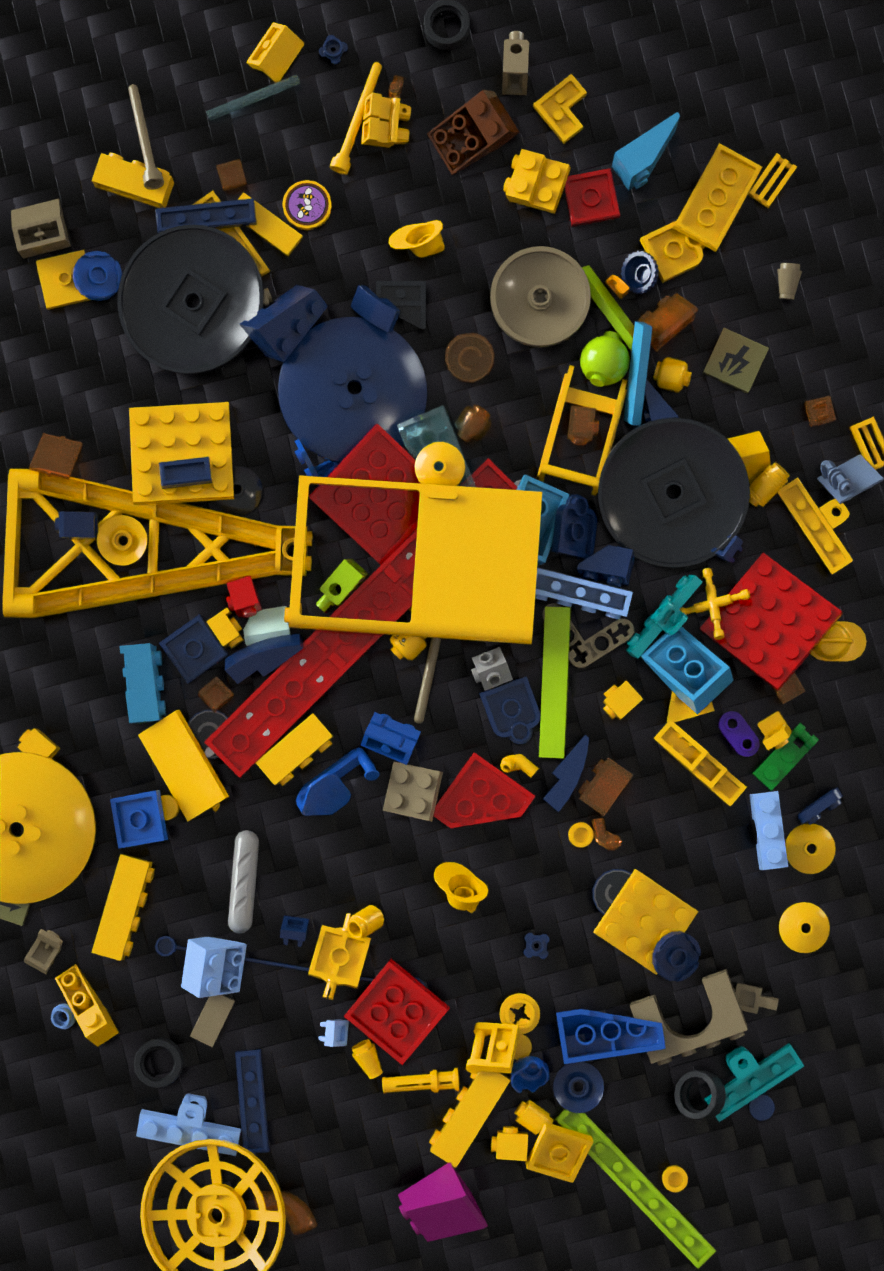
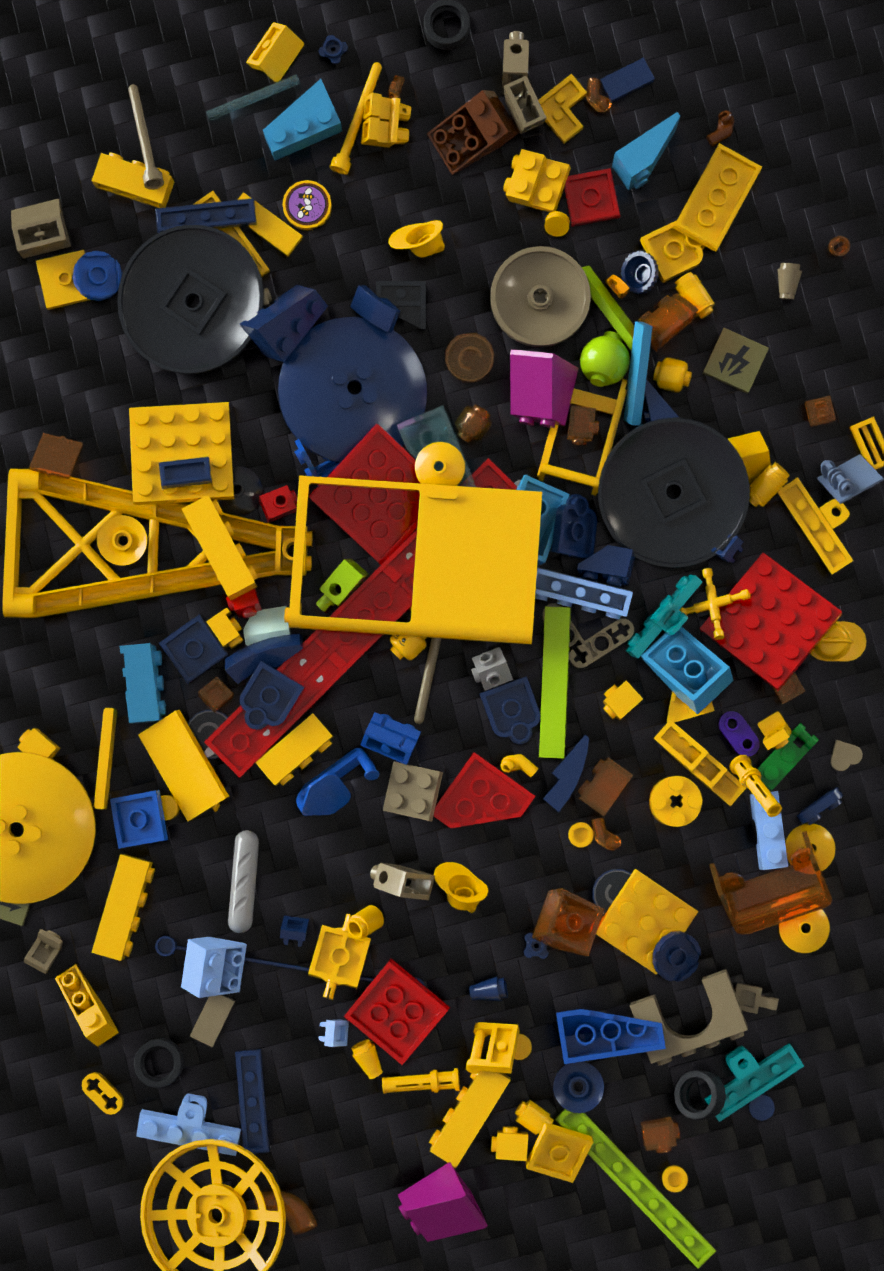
(57, 1019): medium blue plate -> none
(77, 525): dark blue slope -> none
(98, 1097): none -> yellow beam
(105, 758): none -> yellow tile
(219, 547): none -> yellow brick
(231, 174): clear orange tile -> none
(269, 697): none -> dark blue plate
(278, 503): none -> red brick
(303, 123): none -> dark azure wedge
(393, 878): none -> dark tan torso
(490, 990): none -> dark blue cone
(525, 107): none -> dark tan torso
(529, 1074): blue hair -> none
(531, 1010): yellow gear -> none
(541, 387): none -> magenta slope
(557, 223): none -> yellow tile
(568, 922): none -> clear orange slope
(594, 98): none -> clear orange arm
(627, 80): none -> dark blue tile
(660, 1134): none -> clear orange brick
(690, 801): none -> yellow brick
(693, 291): none -> yellow head
(724, 128): none -> reddish brown arm
(751, 779): none -> yellow pin
(776, 895): none -> clear orange windscreen
(783, 164): yellow tile -> none
(842, 250): none -> clear orange hinge
(844, 755): none -> dark tan tile

